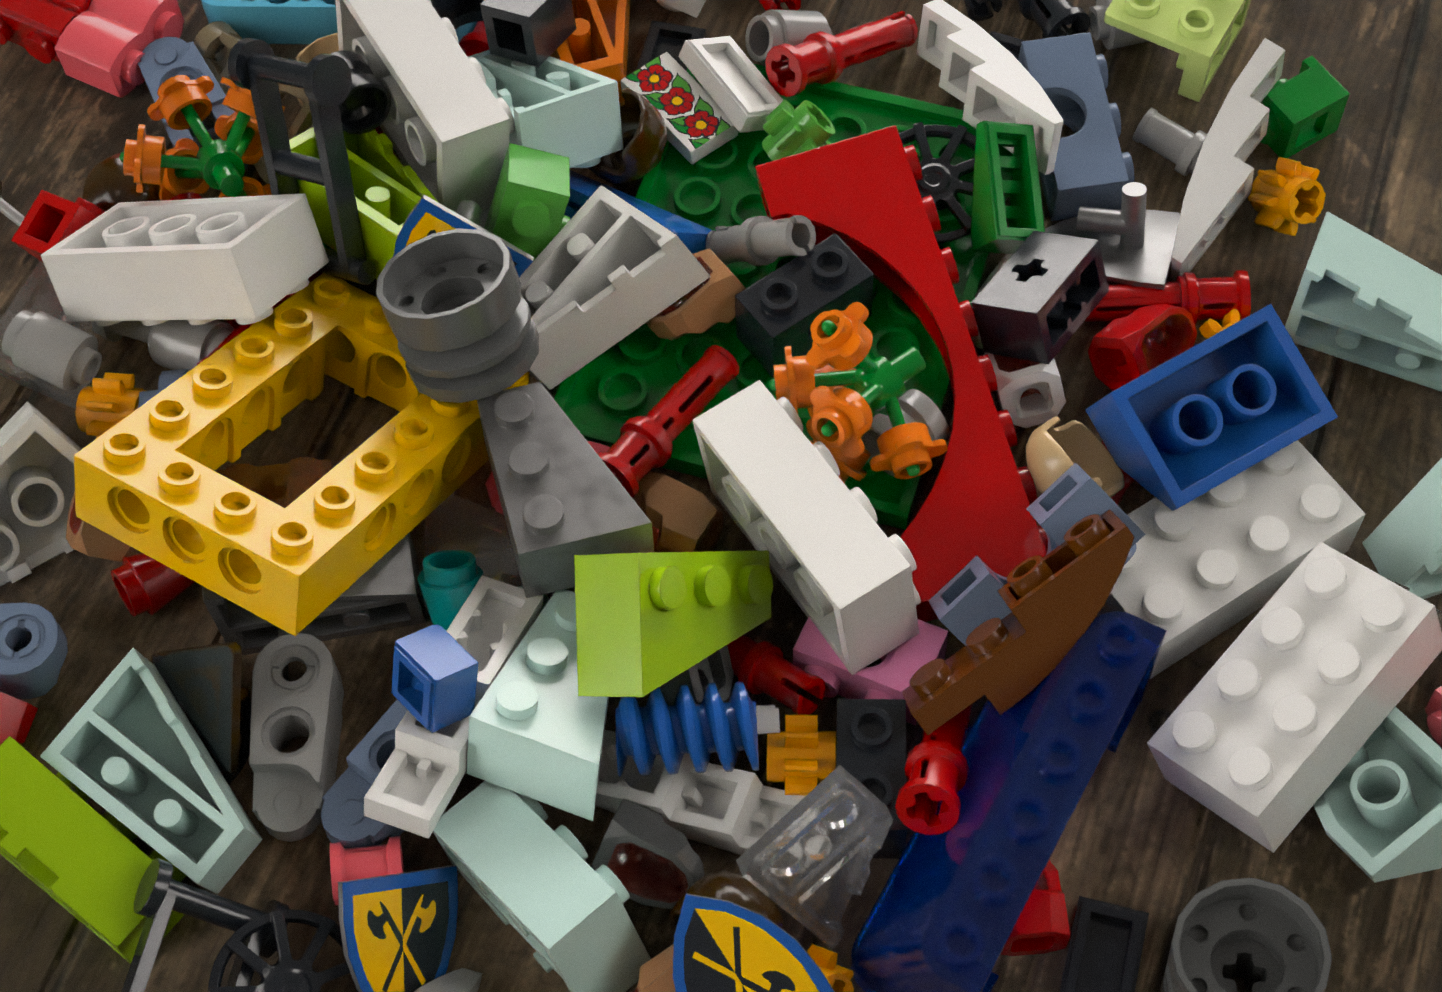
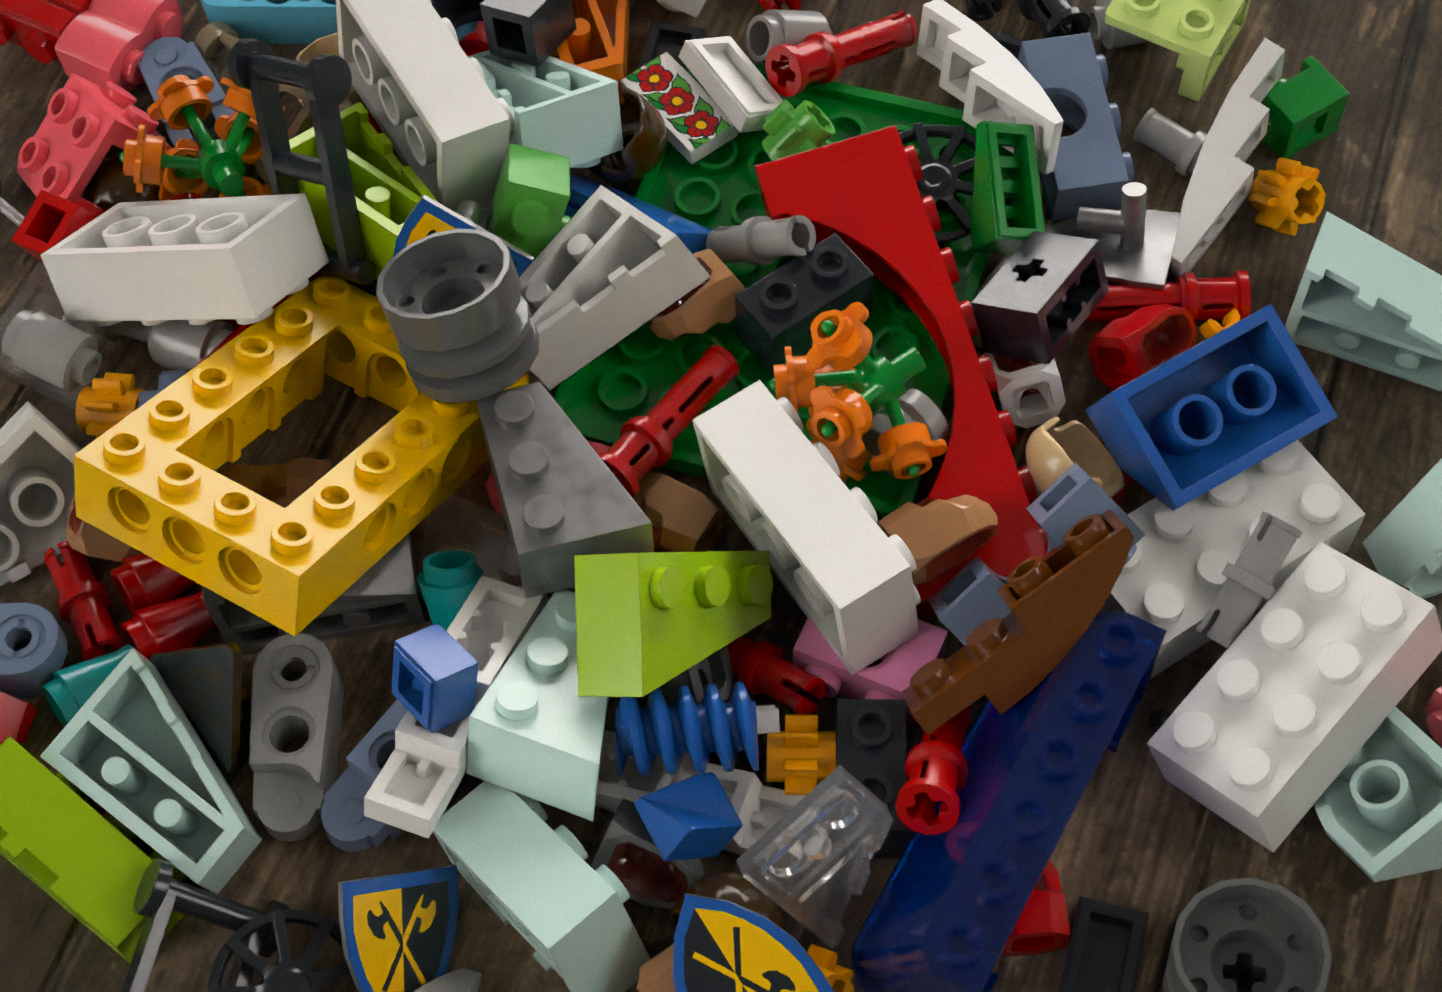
(78, 134): none -> coral bracket
(78, 682): none -> teal cone
(83, 601): none -> red pin
(168, 625): none -> red cone
(364, 862): coral bush -> none
(367, 100): black wheel -> none
(689, 818): none -> blue slope
(941, 532): none -> medium nougat rock
(1249, 580): none -> light grey pin

